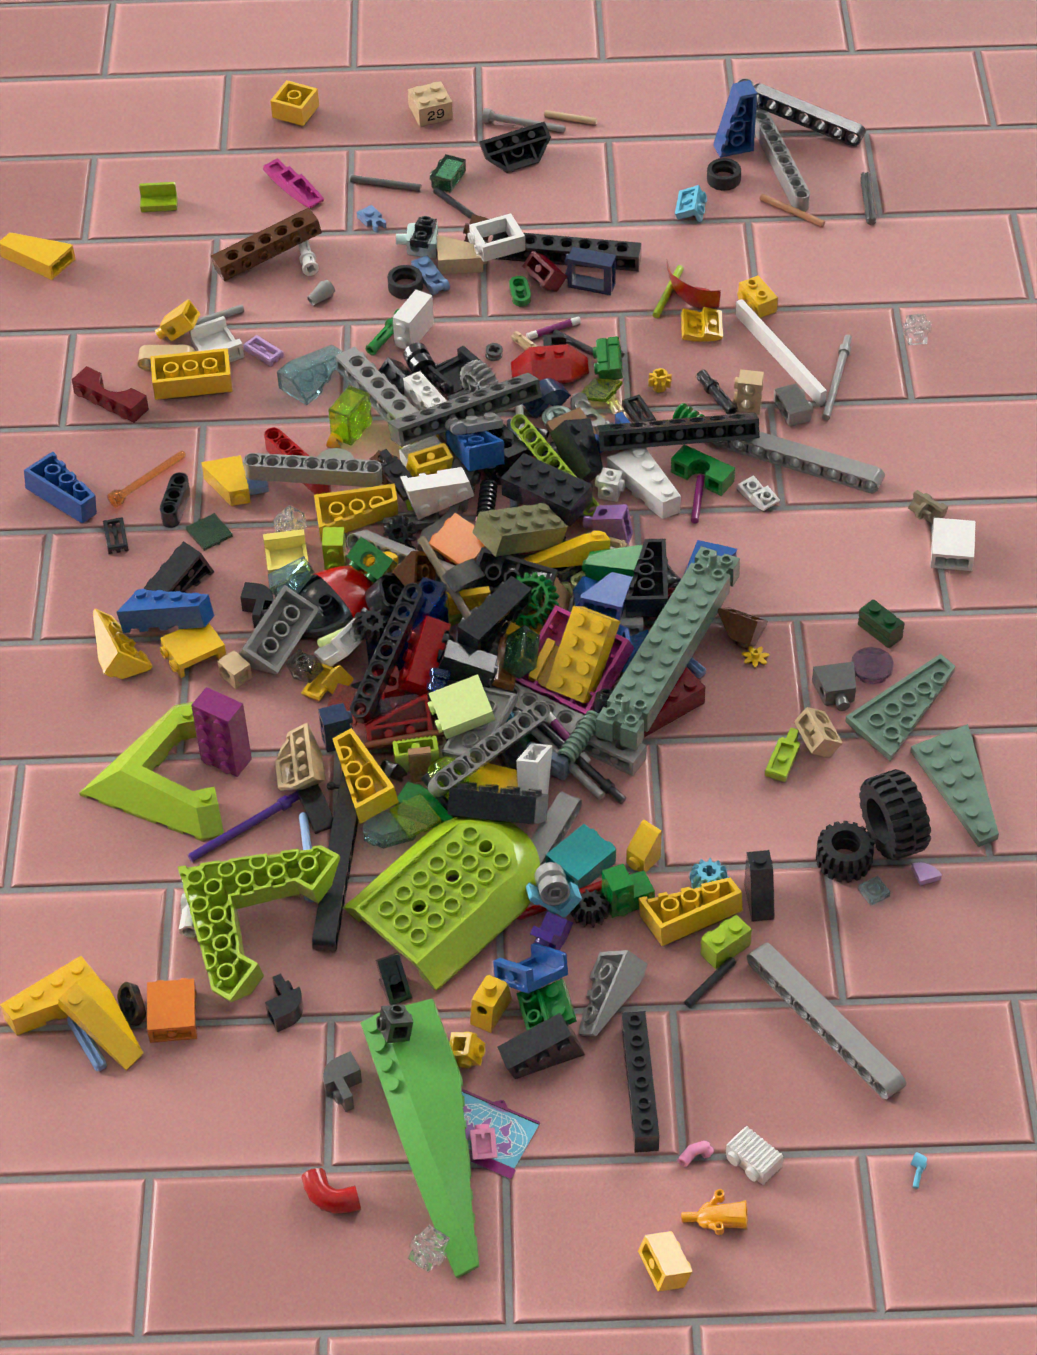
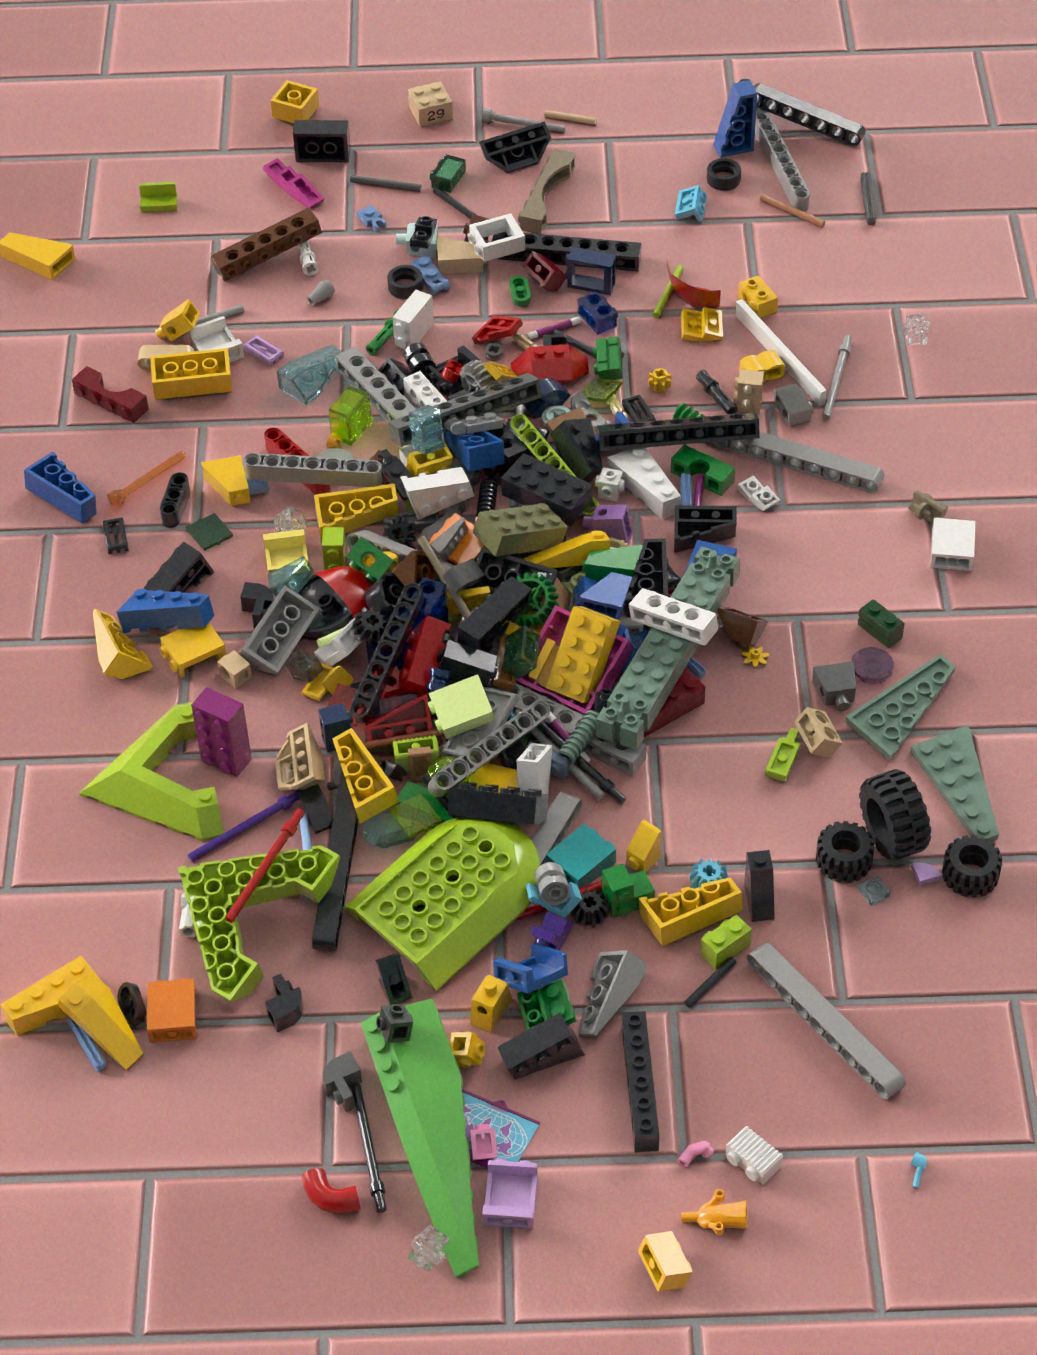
(288, 830): none -> red bar
(321, 140): none -> black brick
(376, 1186): none -> black bar
(426, 429): none -> clear light blue brick
(448, 540): none -> dark grey slope
(451, 371): none -> red beam
(497, 328): none -> red wing
(499, 371): none -> yellow tile
(510, 1194): none -> lavender panel
(558, 168): none -> dark tan arch
(597, 312): none -> clear blue brick
(673, 616): none -> white brick
(686, 489): none -> medium blue axle
(703, 524): none -> black wedge
(765, 362): none -> yellow brick
(972, 851): none -> black tyre

